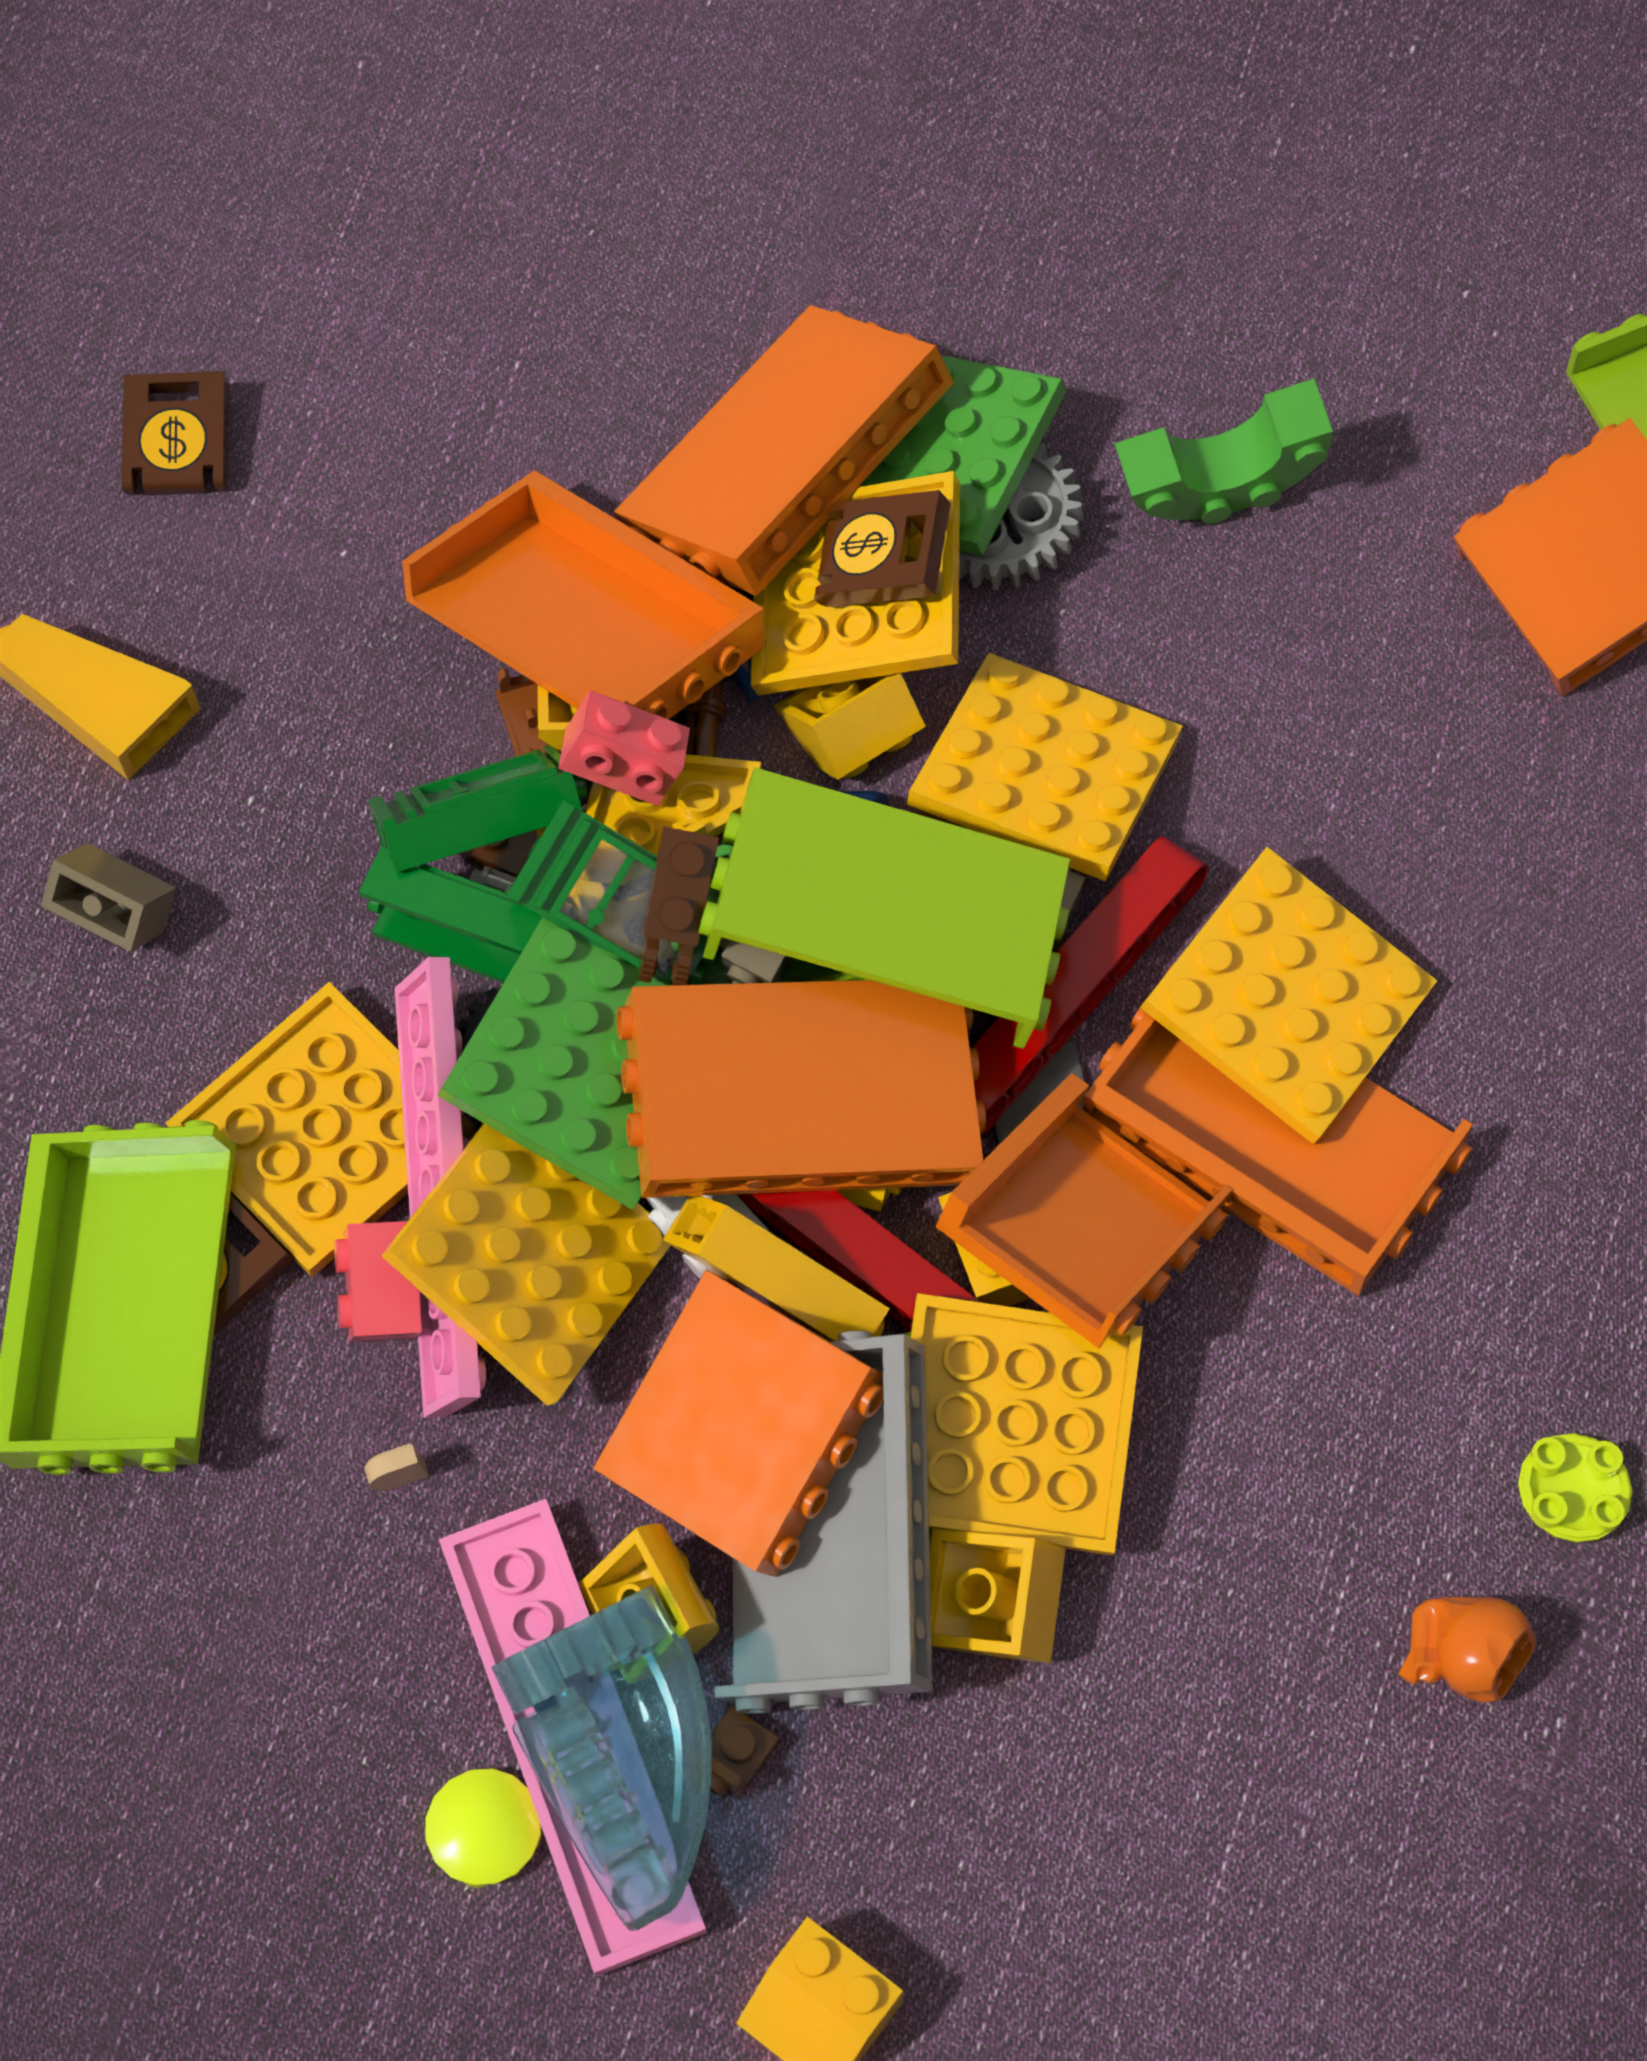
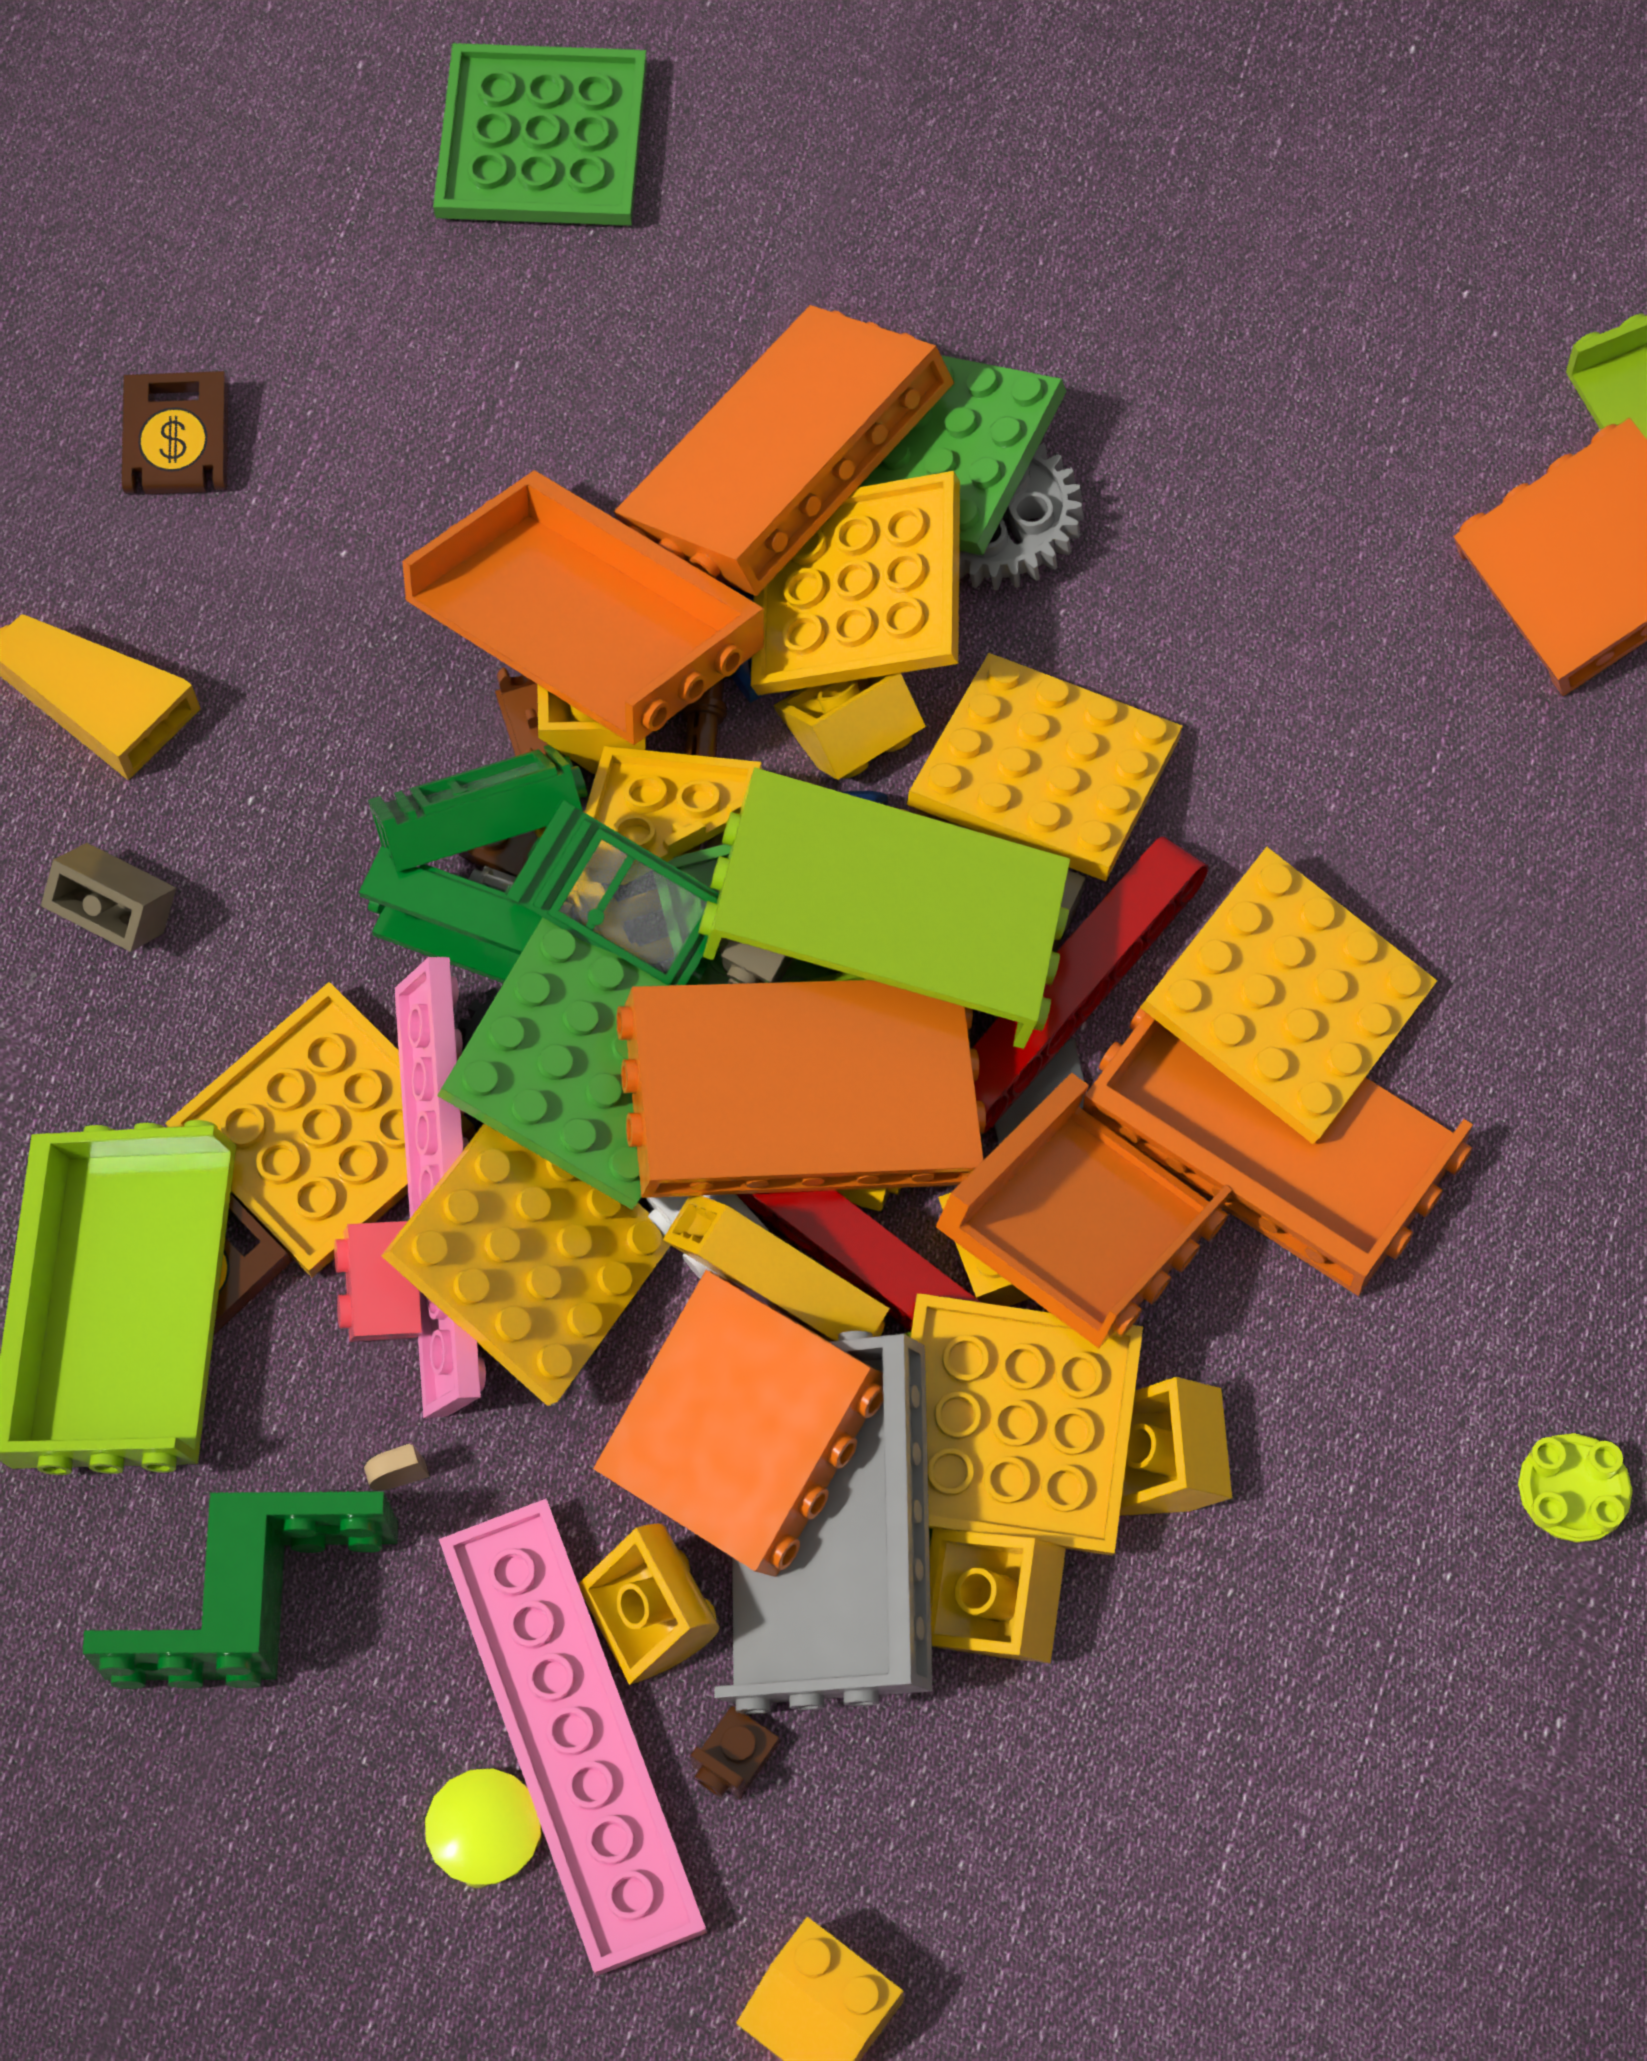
(243, 1588): none -> green bracket
(541, 134): none -> bright green plate
(619, 1748): clear light blue panel -> none
(624, 748): coral brick -> none
(677, 899): reddish brown hinge -> none
(869, 547): reddish brown container -> none
(1176, 1449): none -> yellow slope
(1232, 469): bright green brick -> none
(1469, 1643): orange piece -> none

